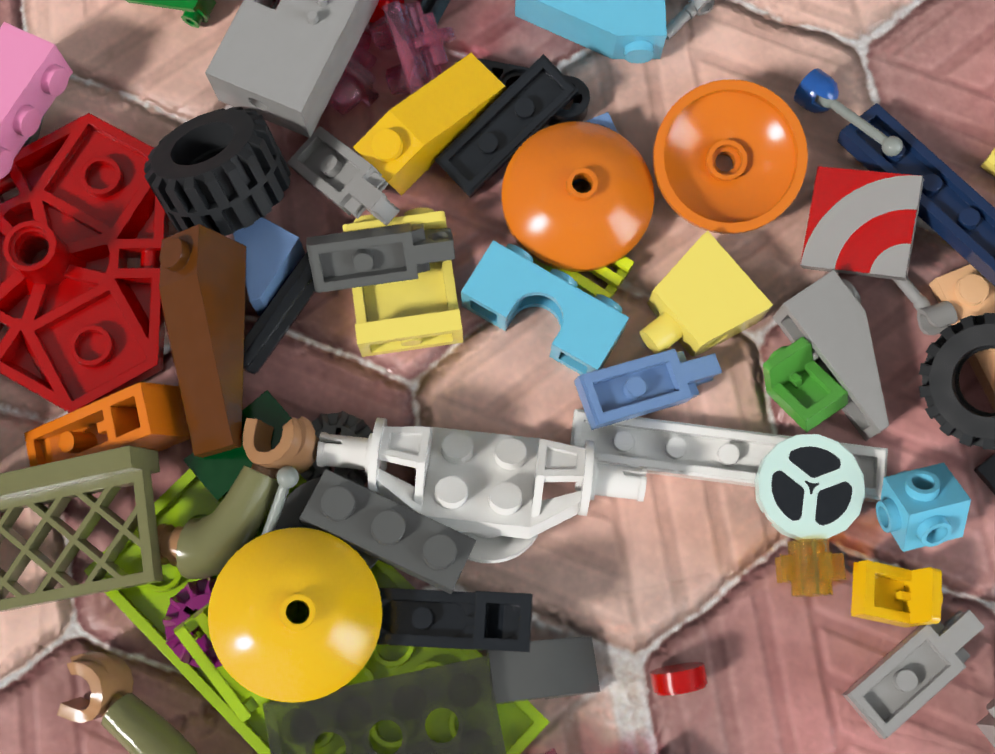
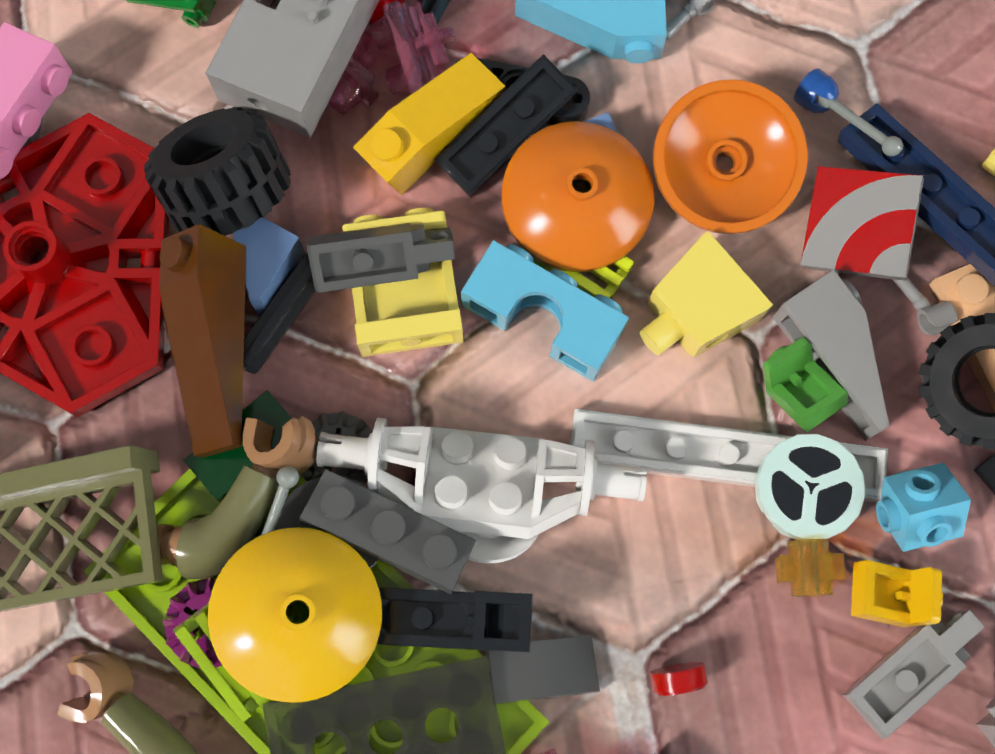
(136, 416): orange slope -> none
(343, 176): light grey hinge -> none
(643, 386): medium blue hinge -> none

